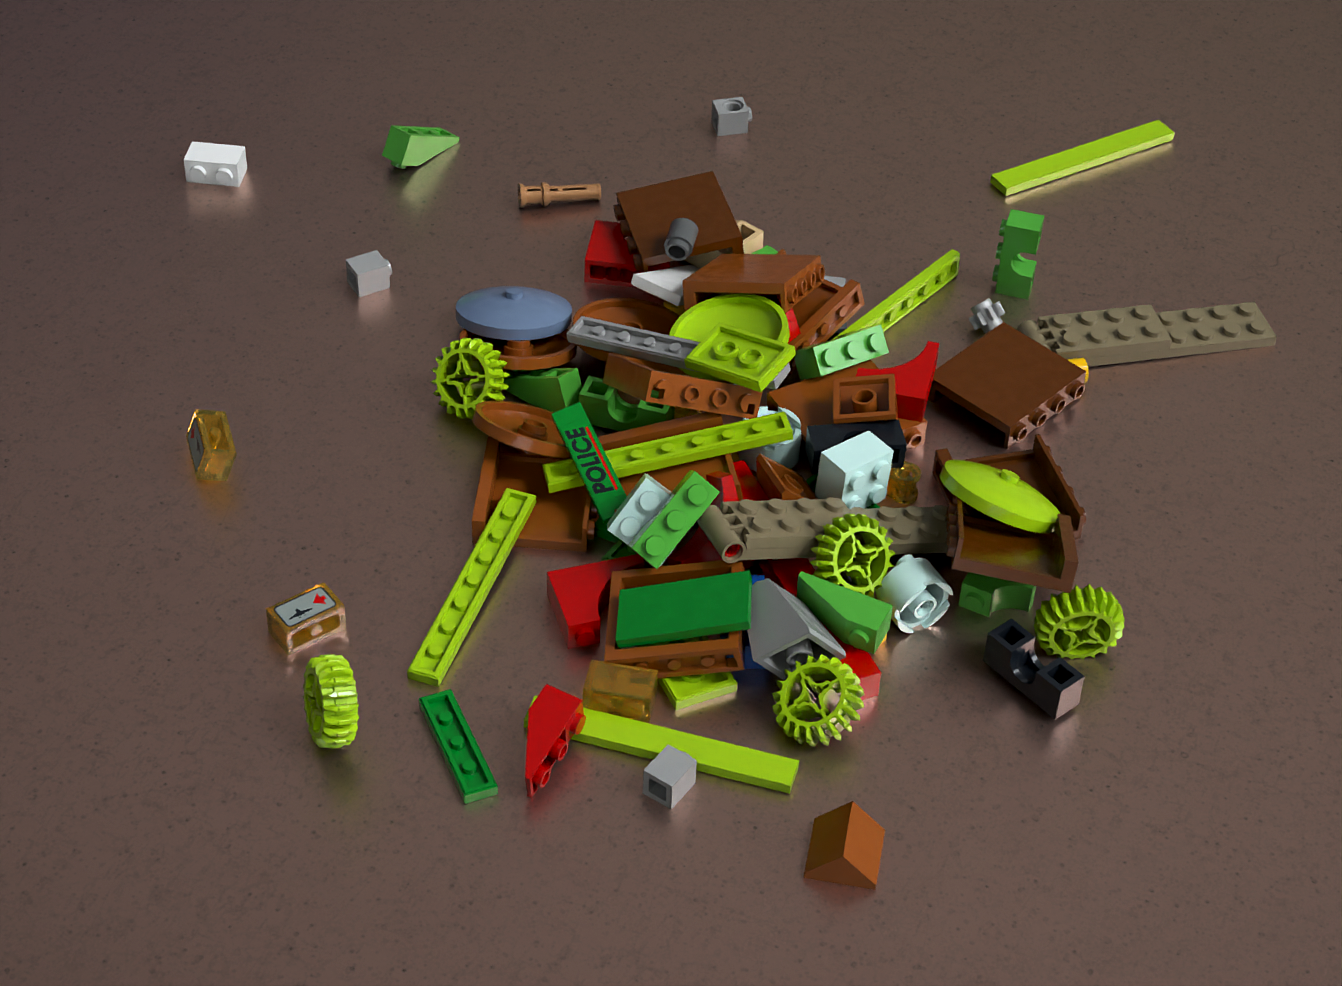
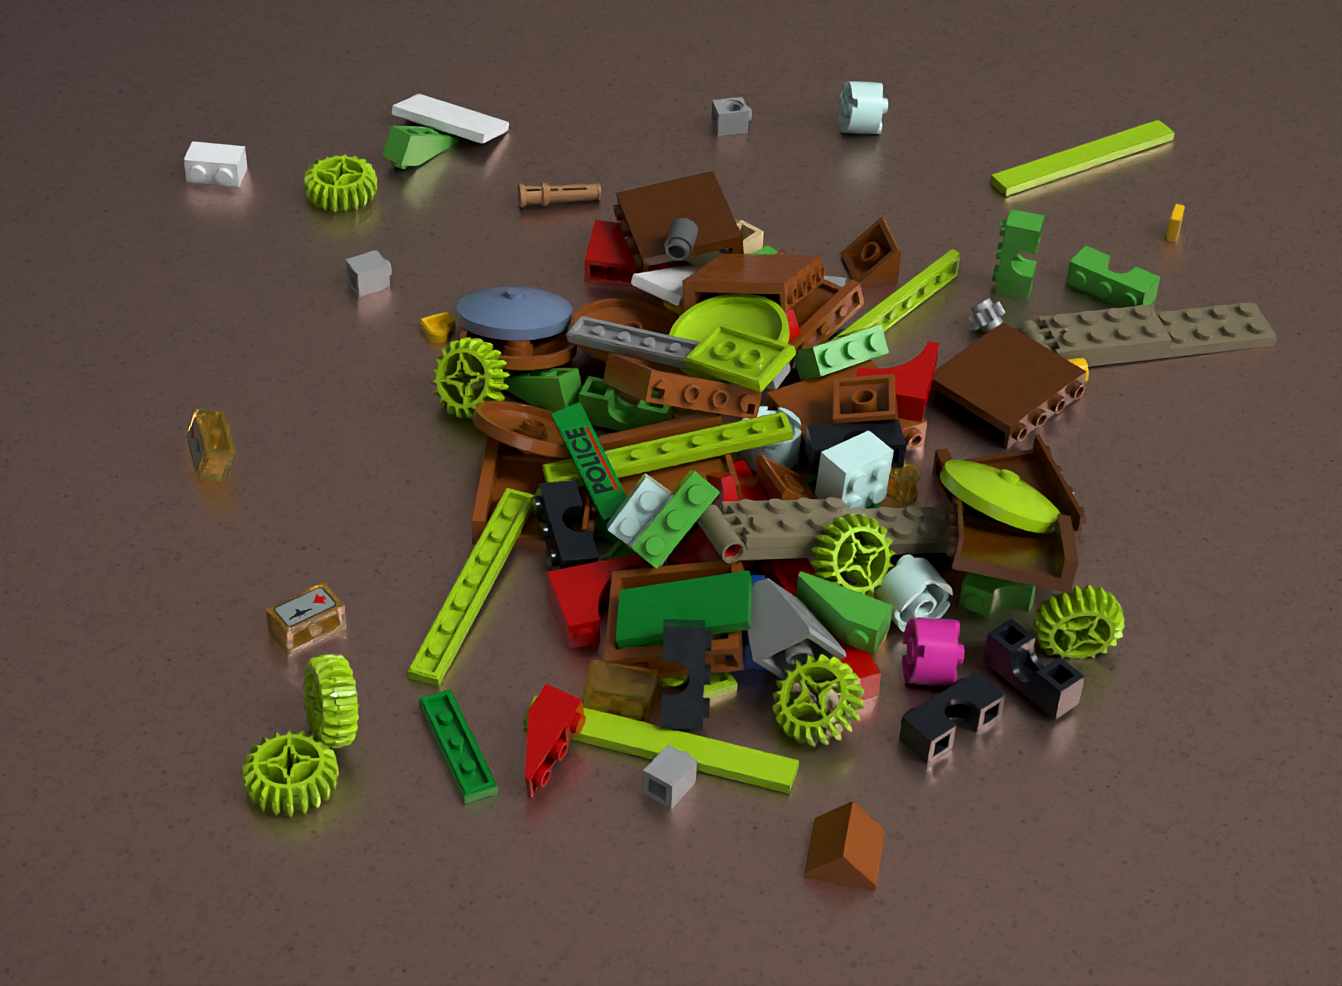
(268, 775): none -> lime gear
(340, 183): none -> lime gear
(438, 327): none -> yellow tile
(450, 118): none -> white tile
(556, 507): none -> black arch
(685, 704): none -> black arch
(862, 107): none -> light aqua brick
(874, 257): none -> dark orange slope
(929, 727): none -> black arch
(932, 651): none -> dark pink brick
(1090, 273): none -> bright green arch
(1175, 223): none -> yellow tile

